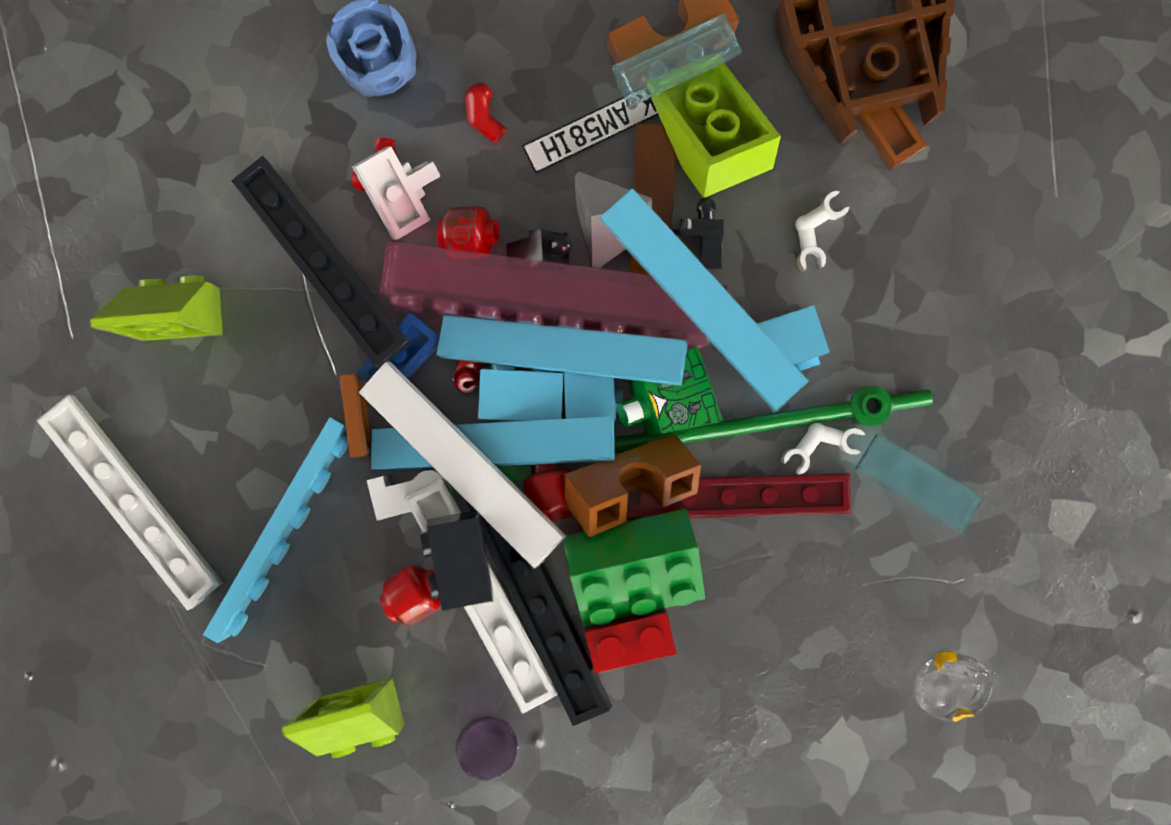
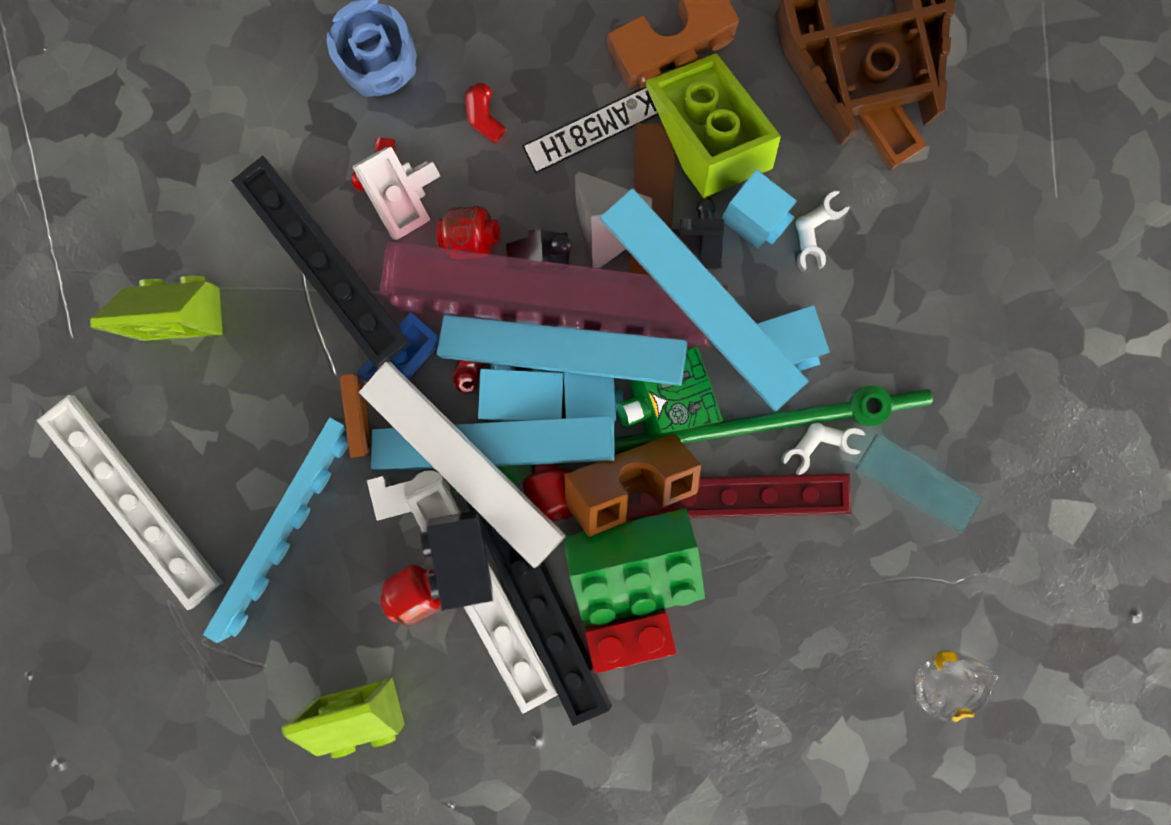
(486, 748): clear purple hair -> none
(676, 60): clear light blue tile -> none
(759, 211): none -> medium azure brick

